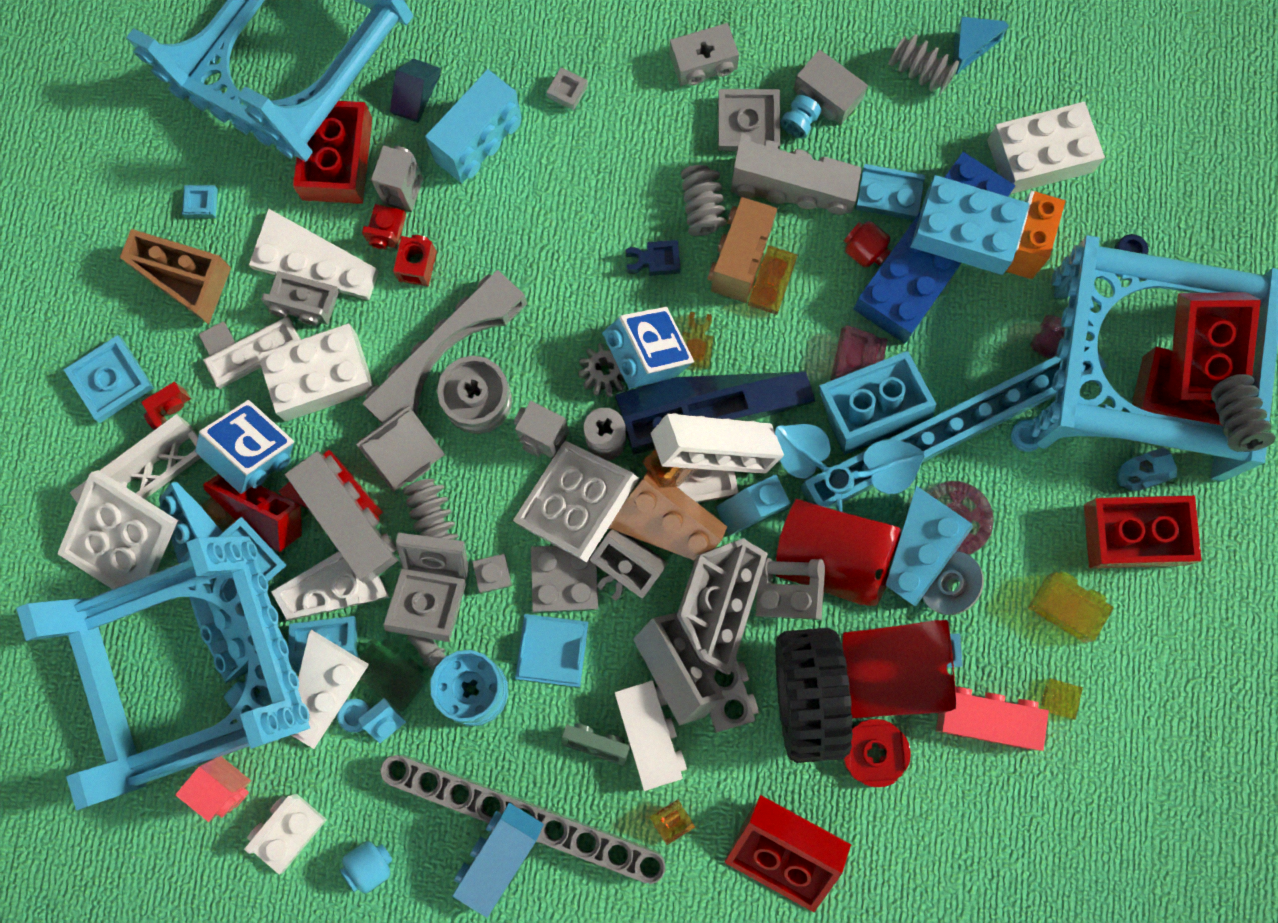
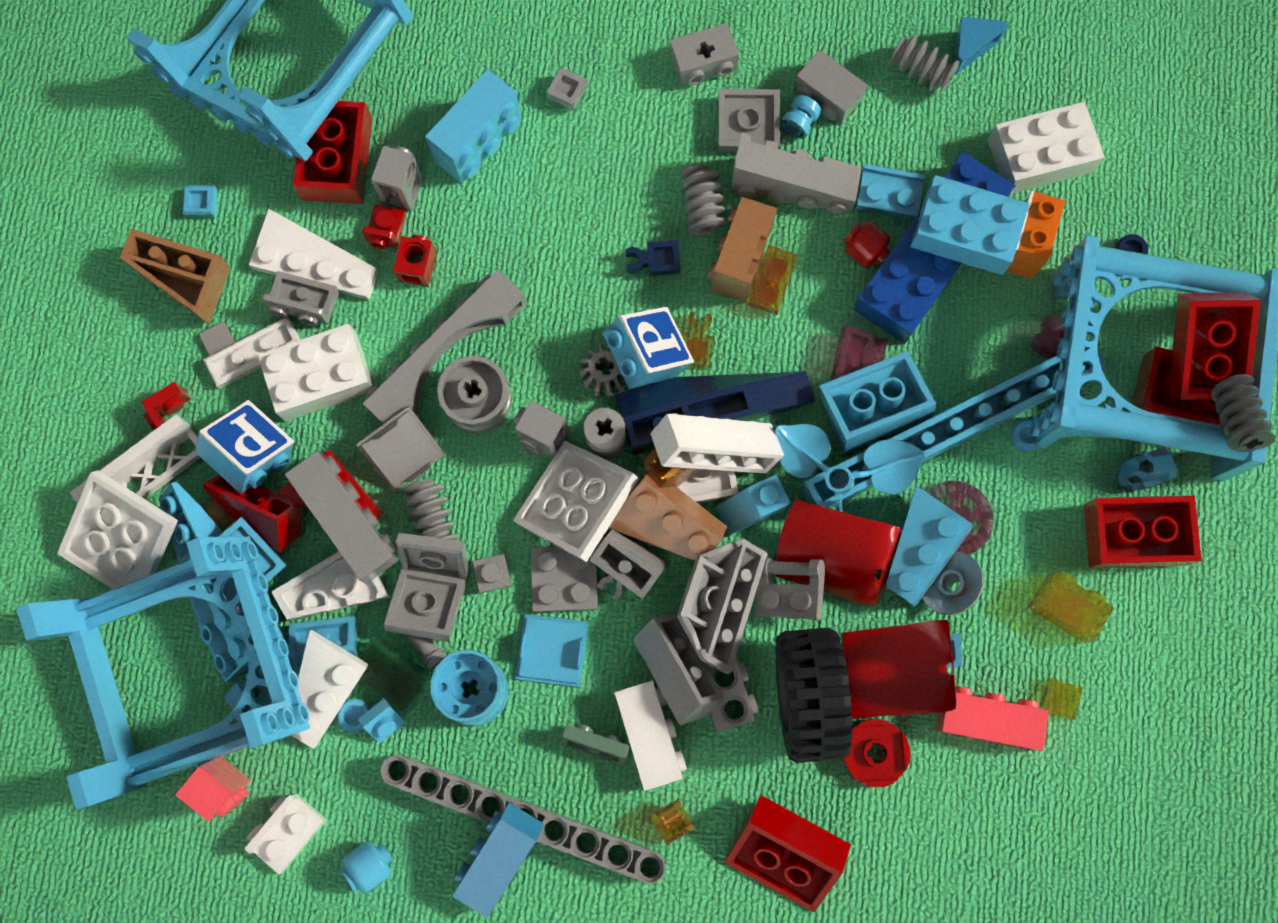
(108, 379): medium azure plate -> none
(413, 88): dark blue slope -> none

